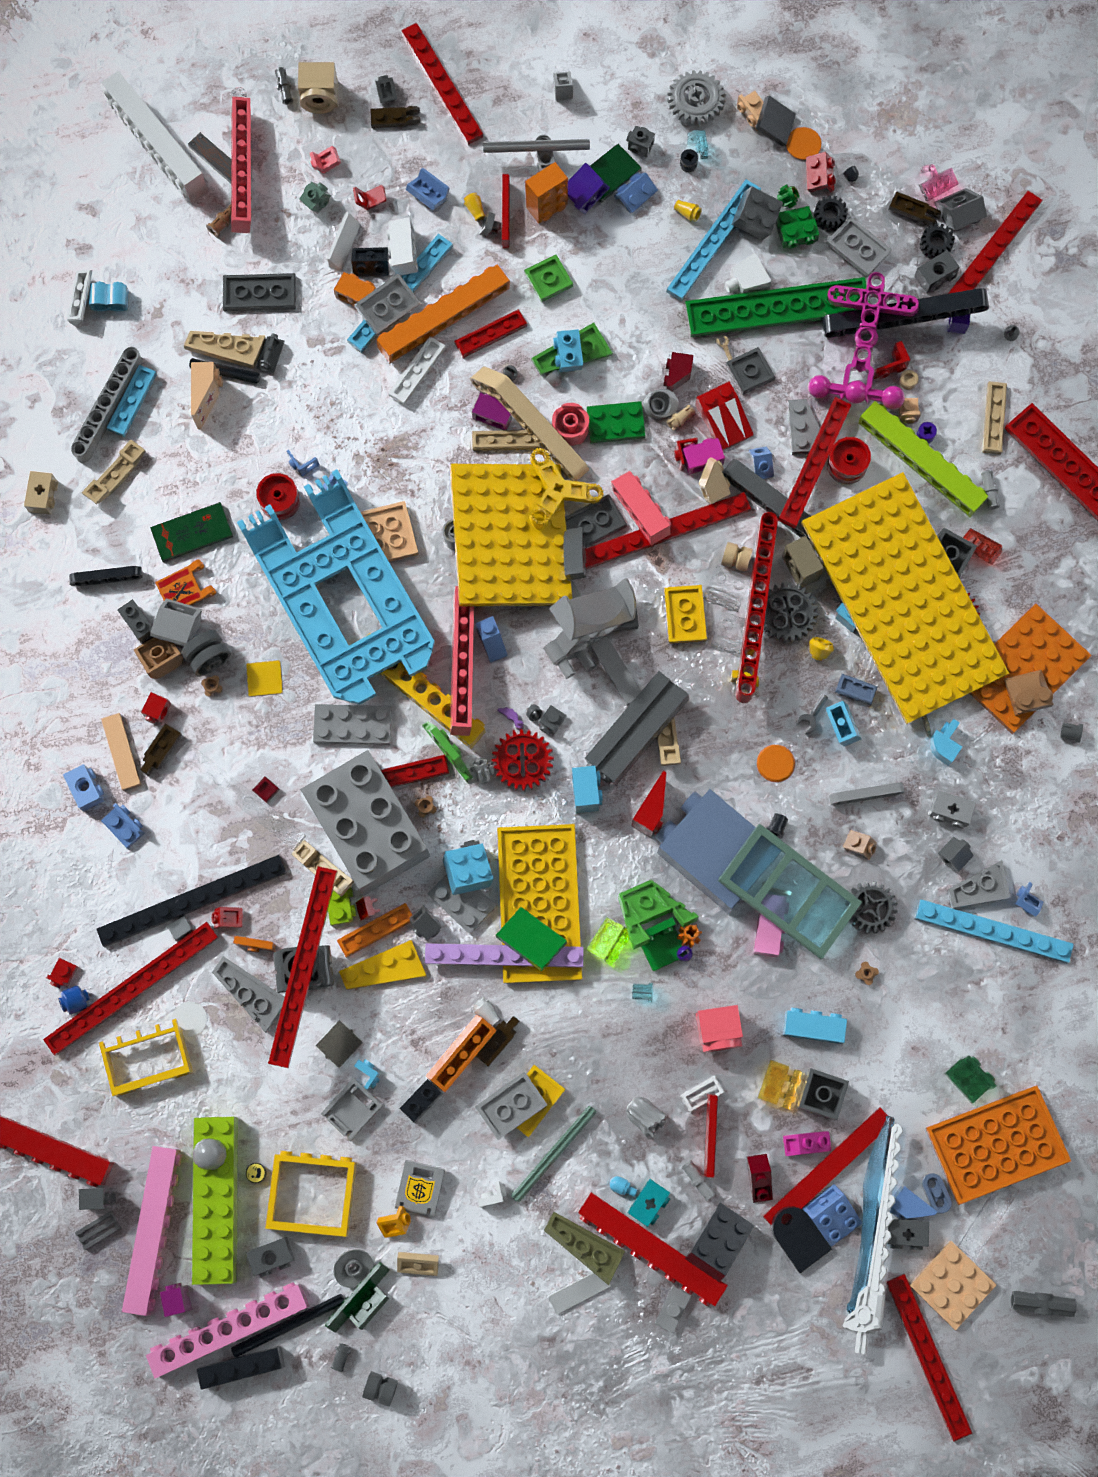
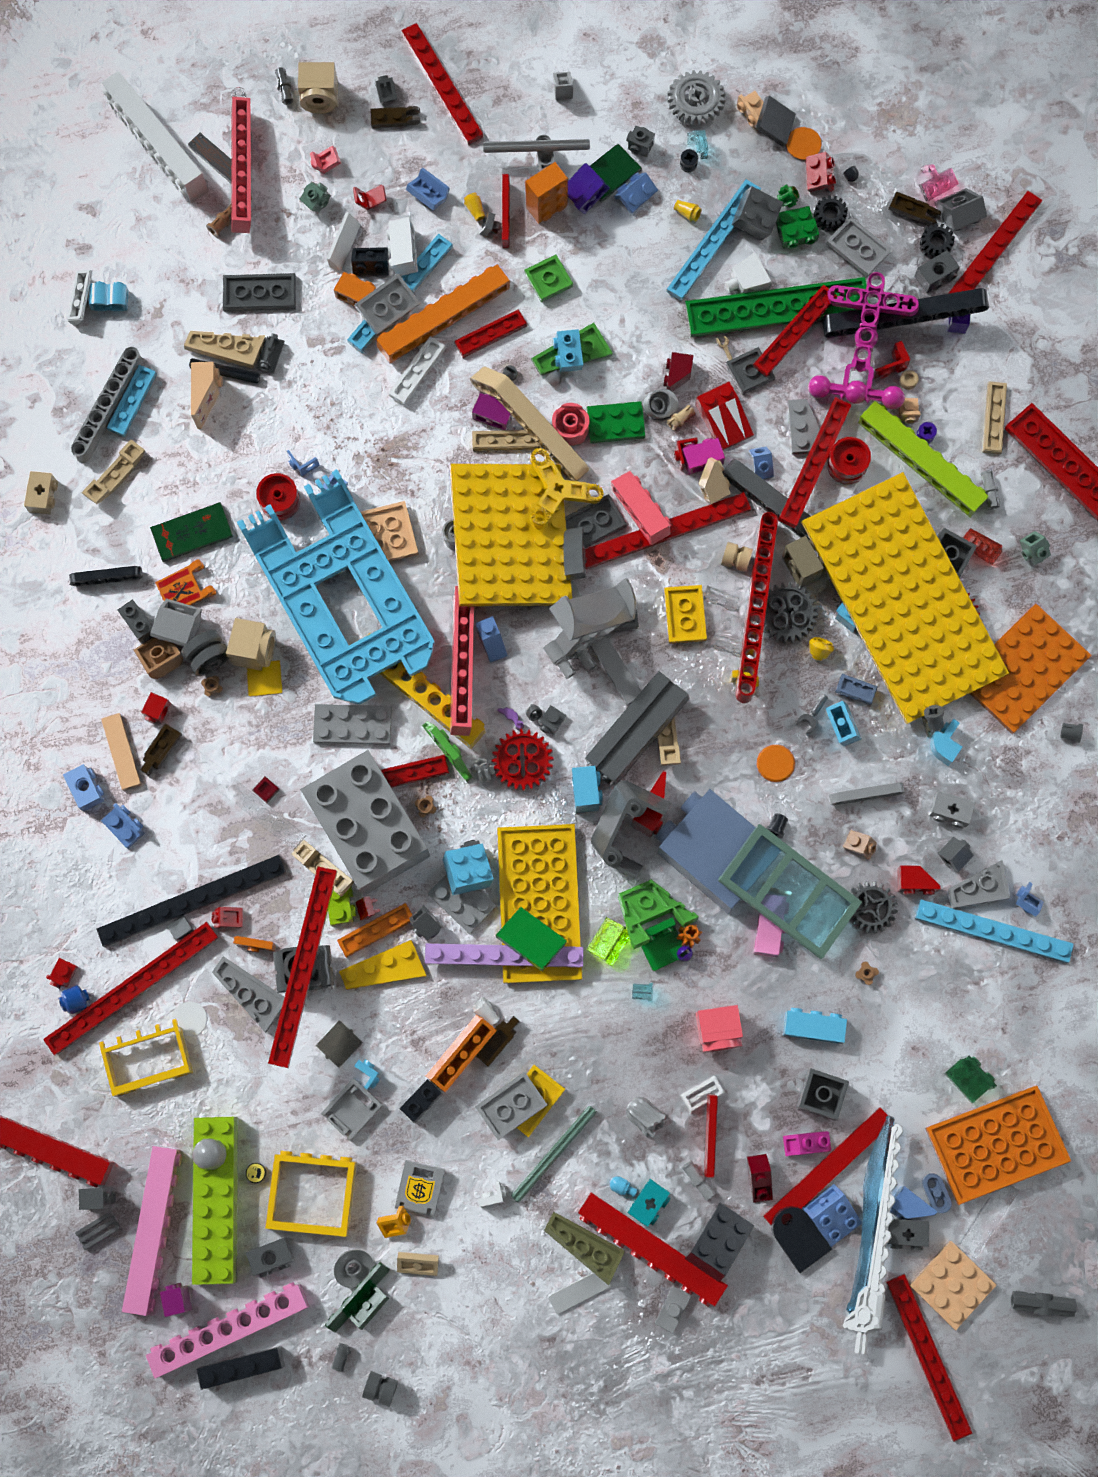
(251, 644): none -> tan piece
(287, 1325): black axle -> none
(624, 799): none -> dark grey windscreen
(773, 1083): clear yellow plate -> none
(793, 332): none -> red tile
(915, 879): none -> red slope
(934, 717): none -> dark grey bush
(1014, 336): dark grey hinge -> none
(1029, 692): medium nougat slope -> none
(1035, 548): none -> sand green brick

